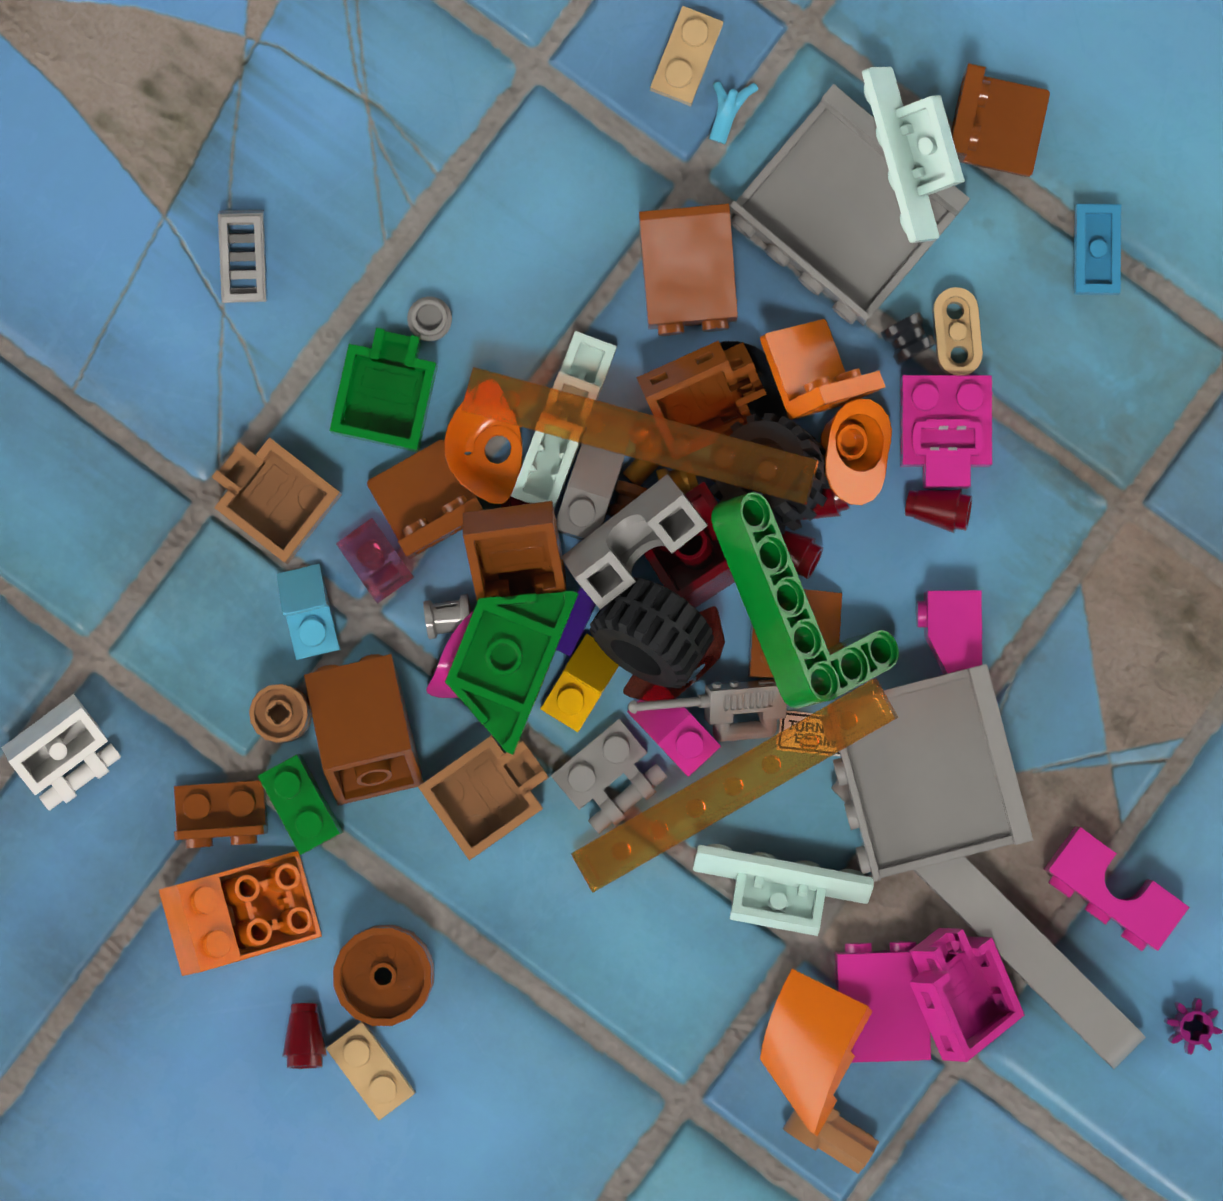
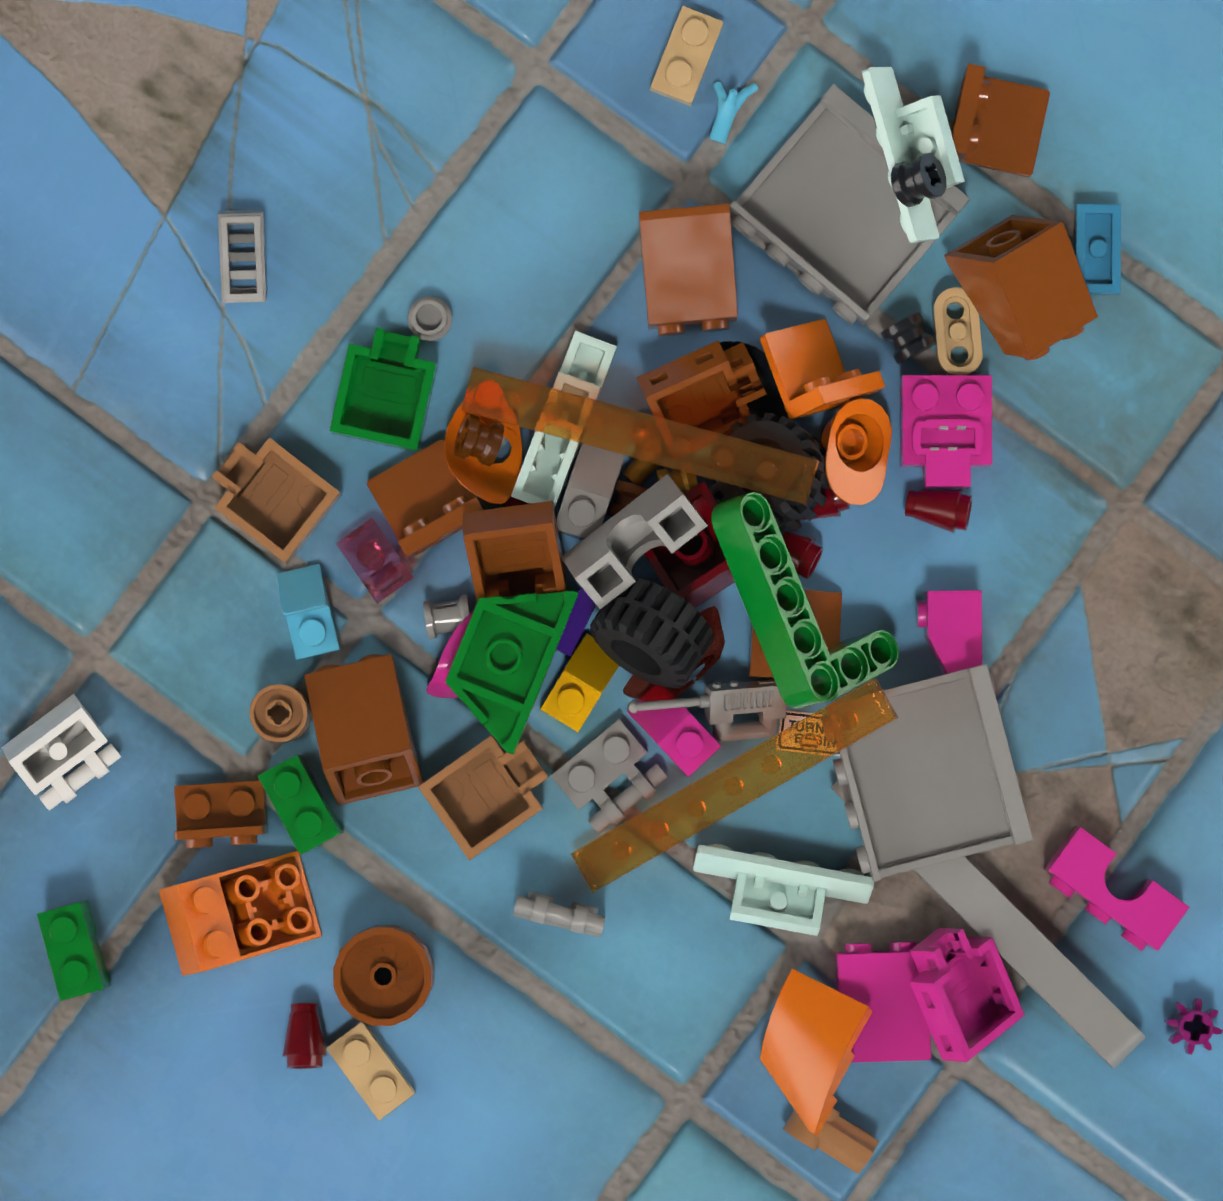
(73, 950): none -> green brick
(479, 440): none -> reddish brown wheel
(541, 910): none -> light grey plate
(918, 180): none -> black wheel
(1024, 284): none -> dark orange slope

